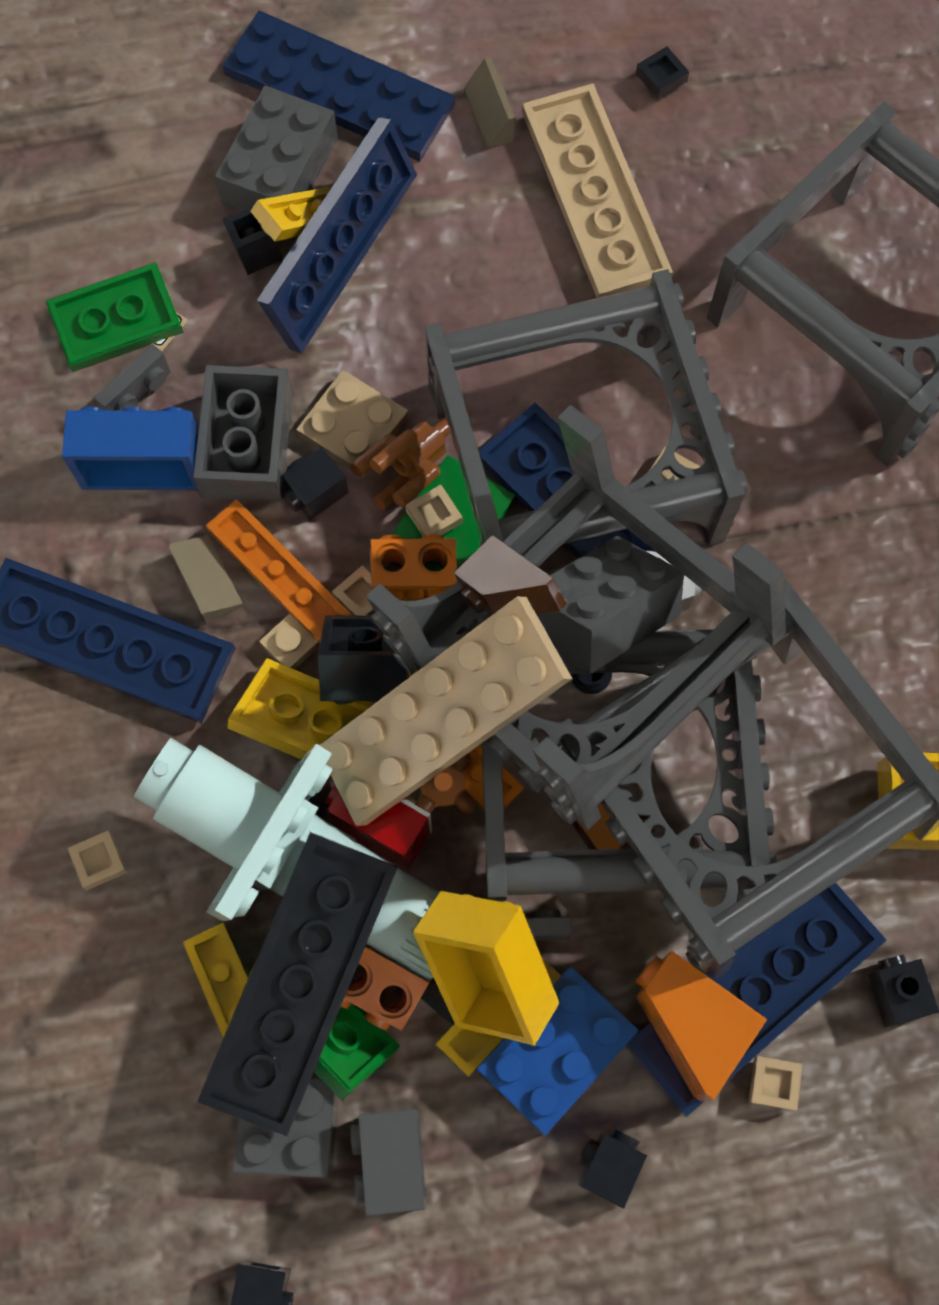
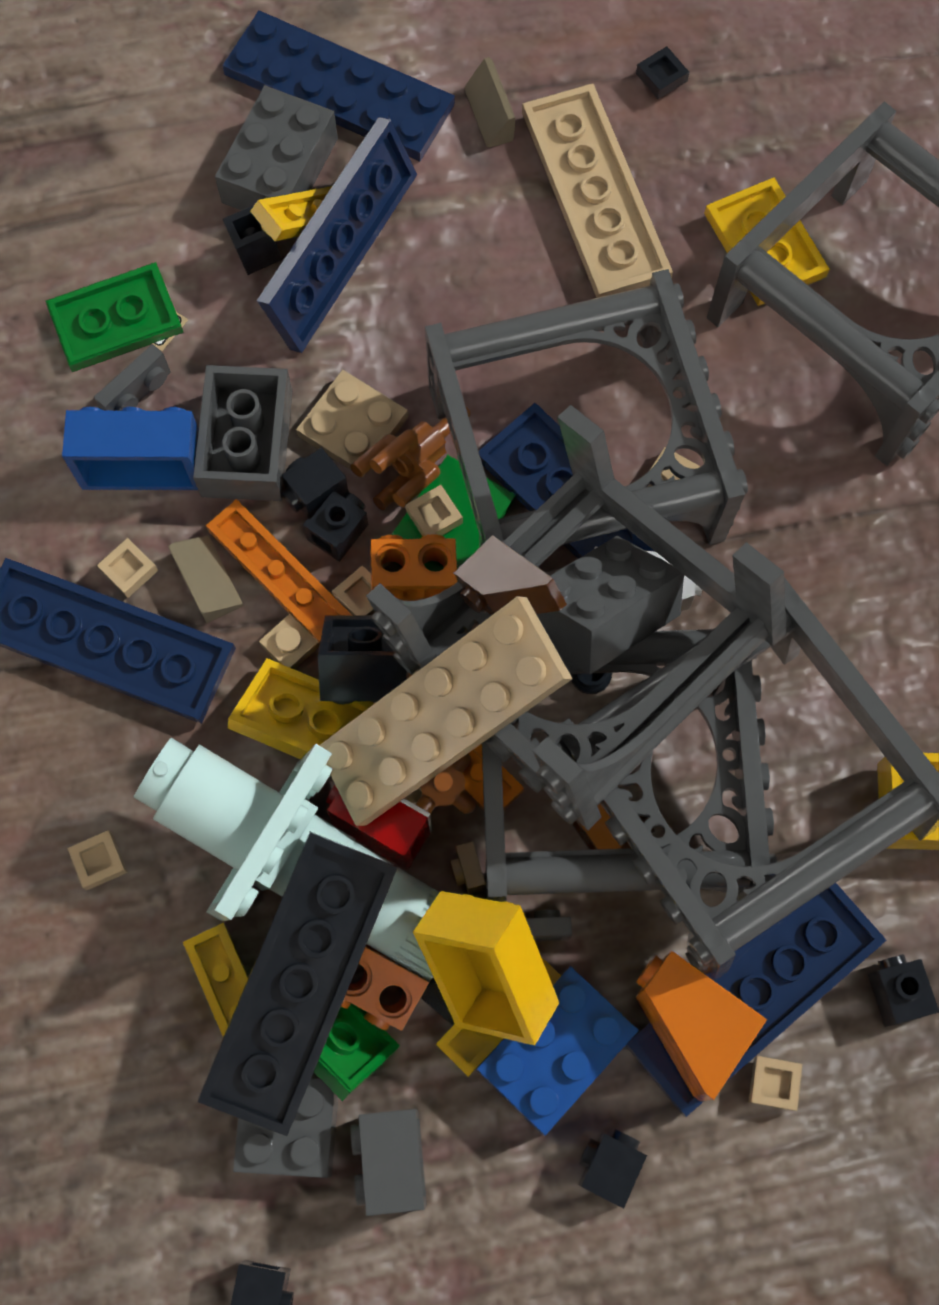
(127, 567): none -> tan plate
(339, 536): none -> black brick
(467, 869): none -> tan plate
(742, 211): none -> yellow plate

